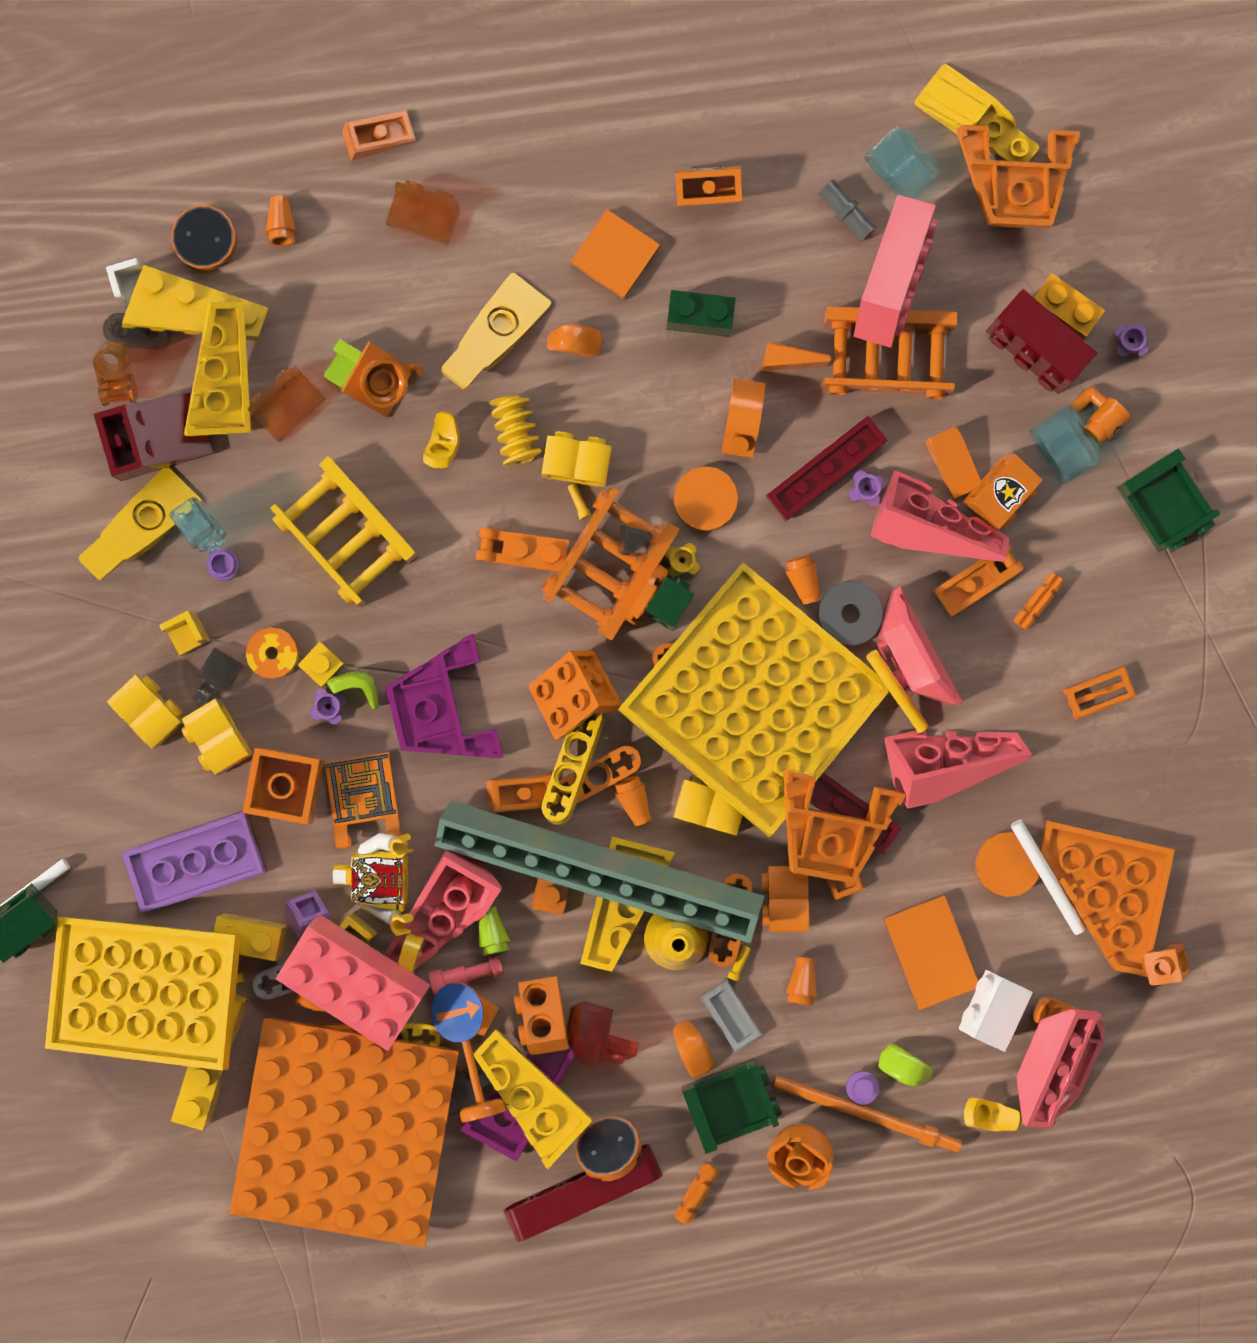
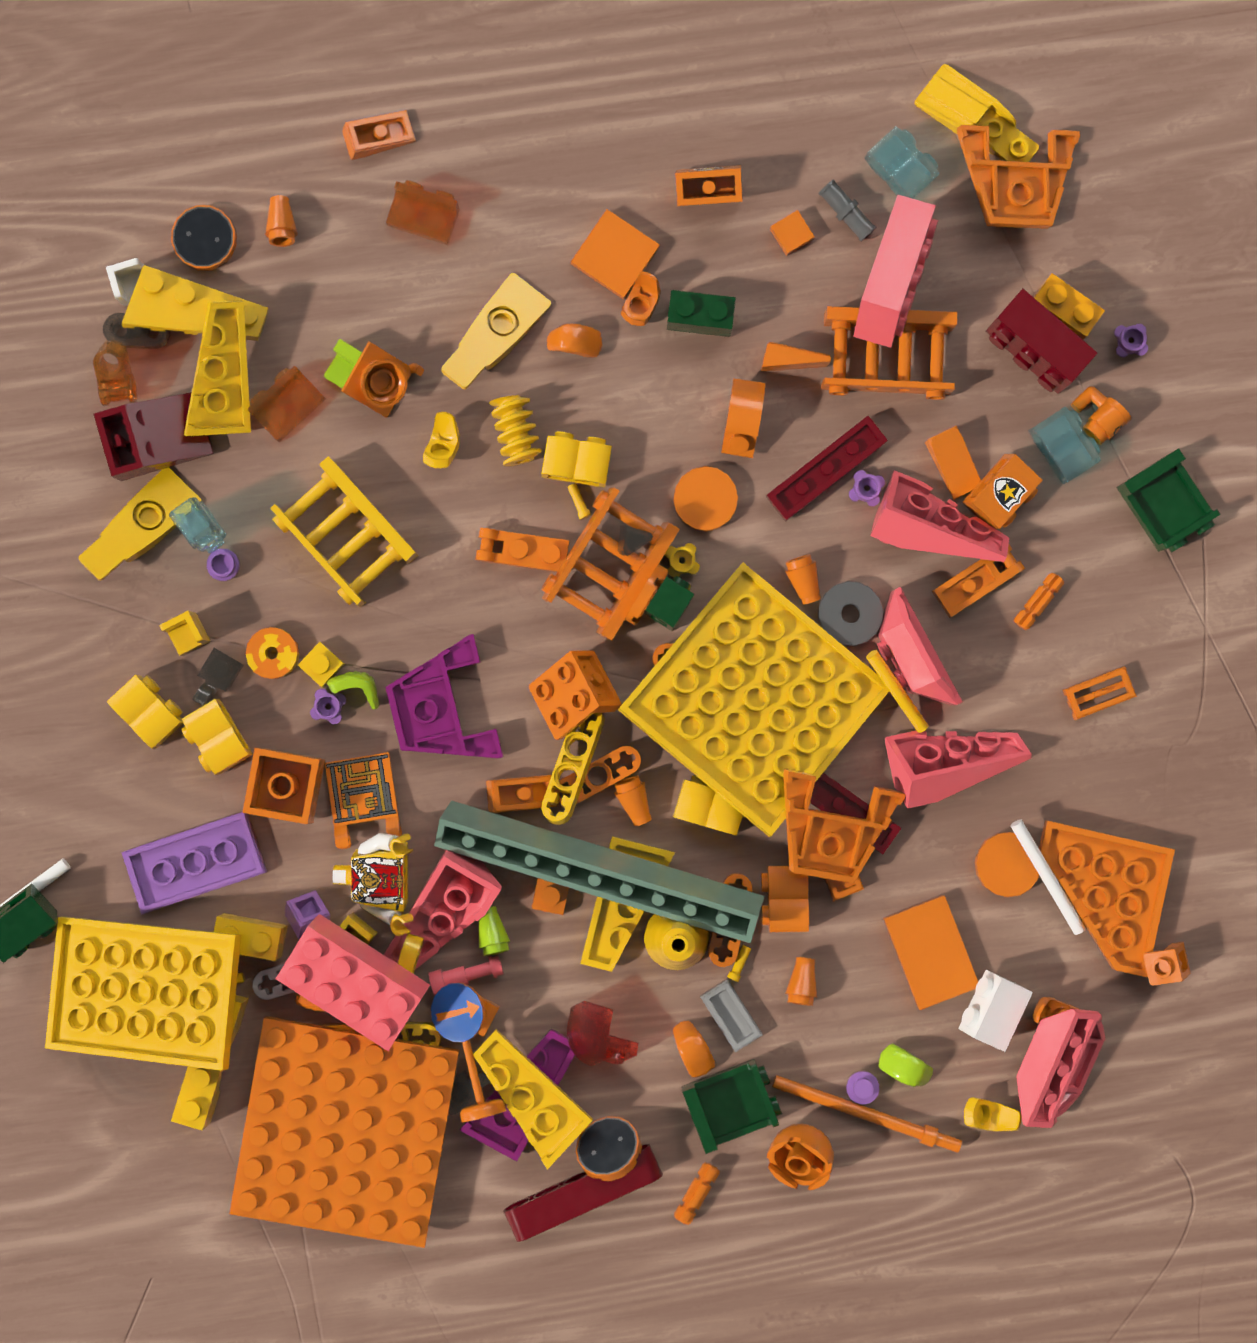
(548, 1014): orange brick -> none
(642, 300): none -> orange hair
(792, 232): none -> orange tile

